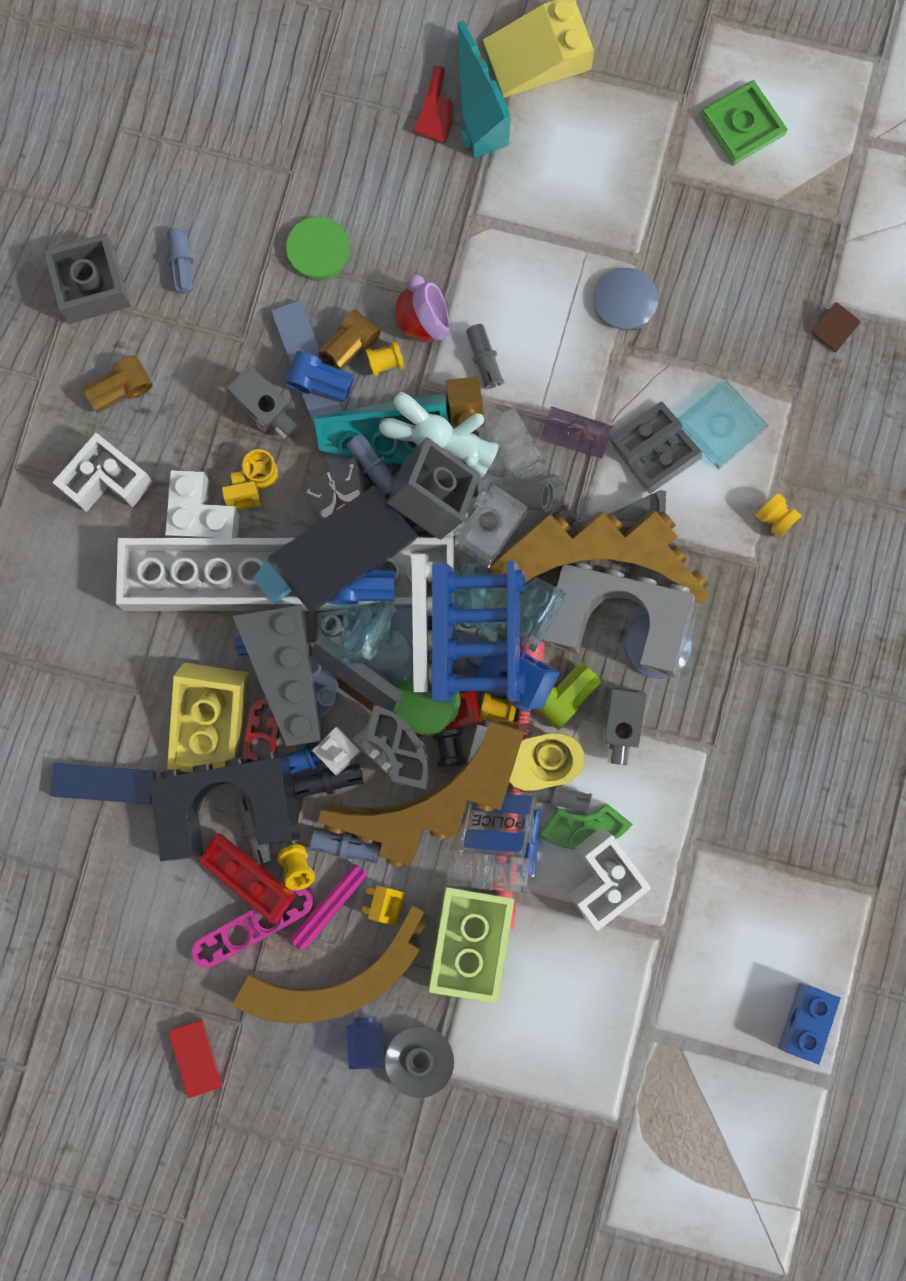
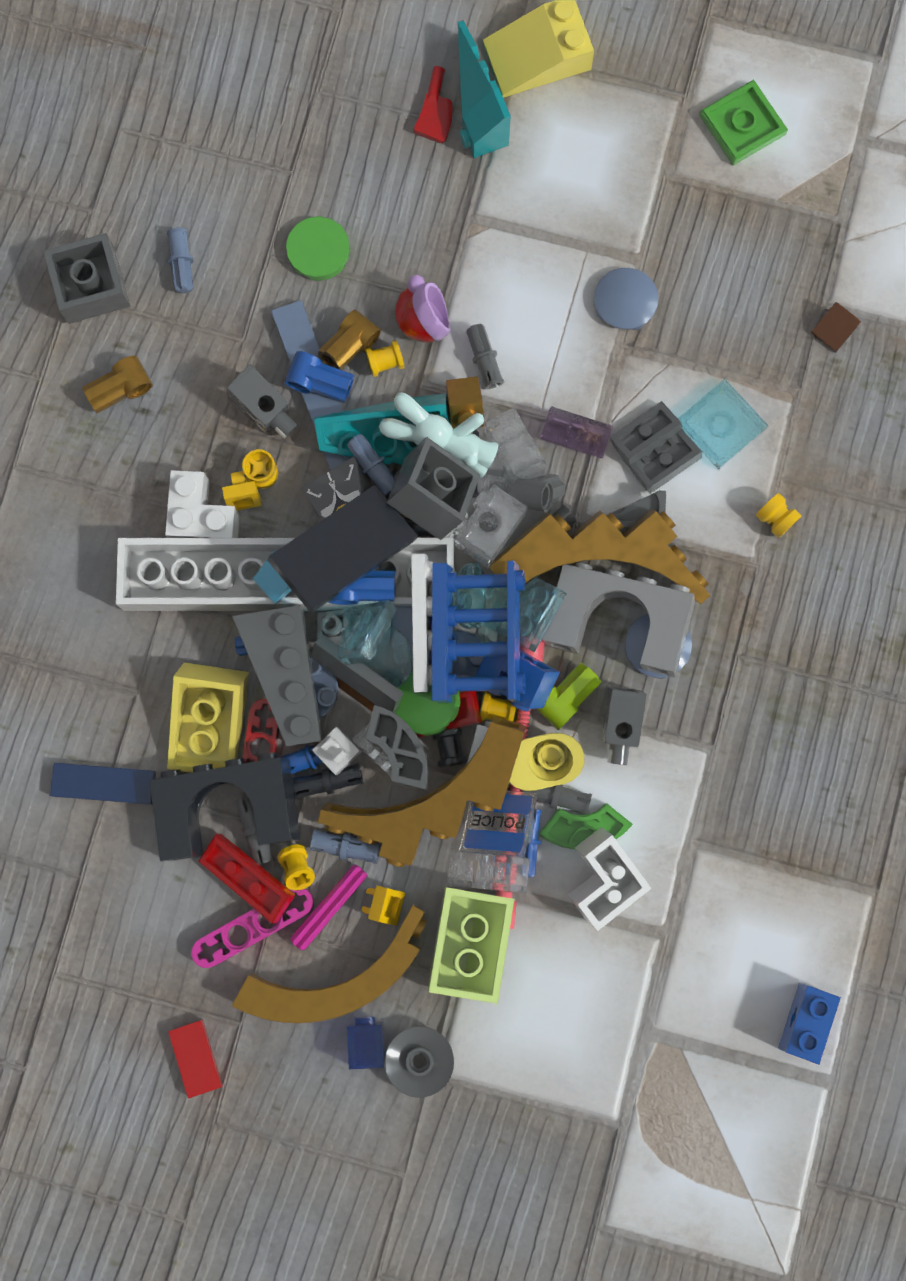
(99, 468): white brick -> none

